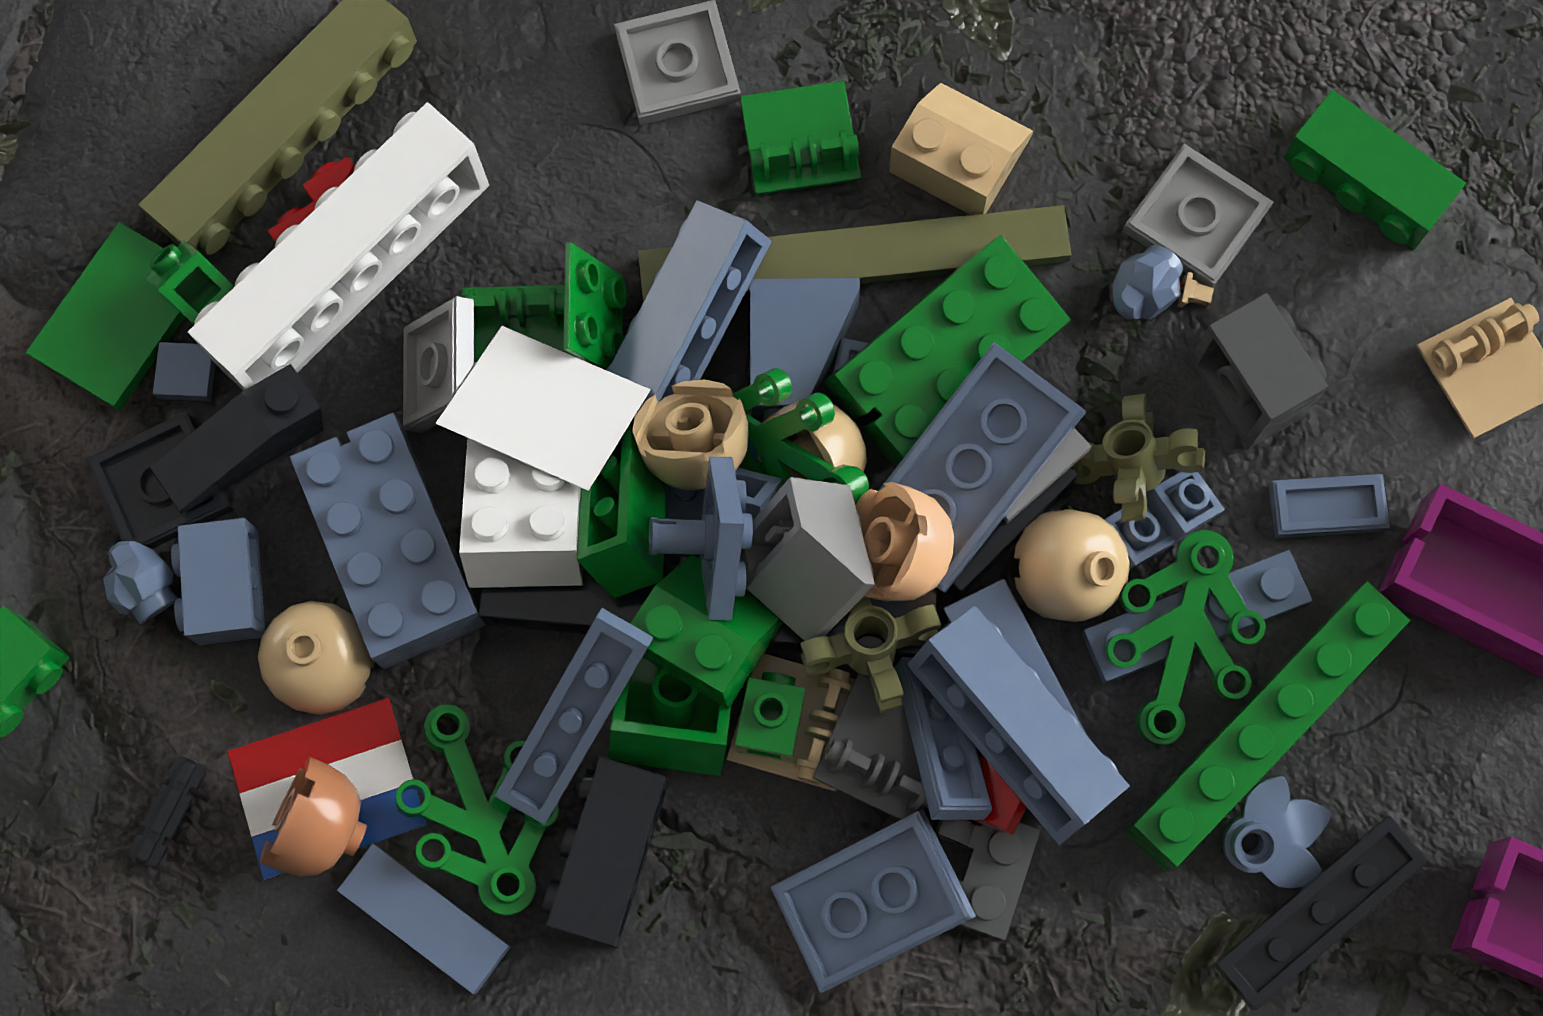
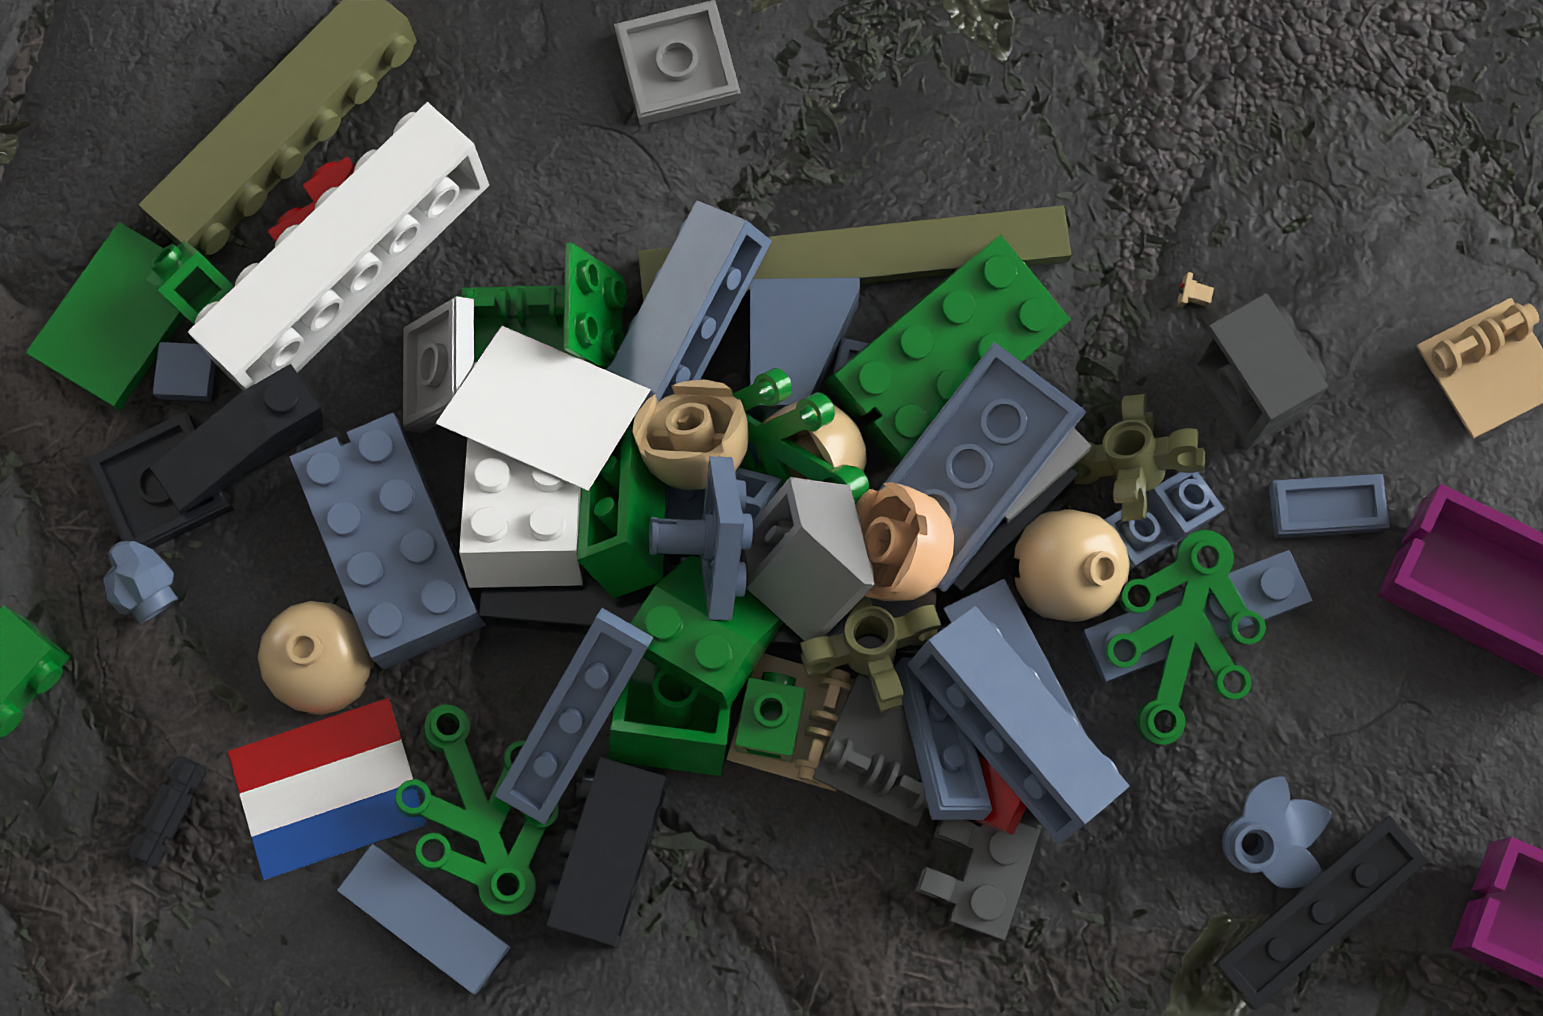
(219, 582): sand blue brick -> none
(315, 822): nougat cylinder -> none
(800, 138): green hinge -> none
(872, 901): sand blue tile -> none
(957, 149): tan slope -> none
(1147, 283): sand blue rock -> none
(1198, 215): light grey tile -> none
(1266, 727): green brick -> none
(1372, 170): green brick -> none

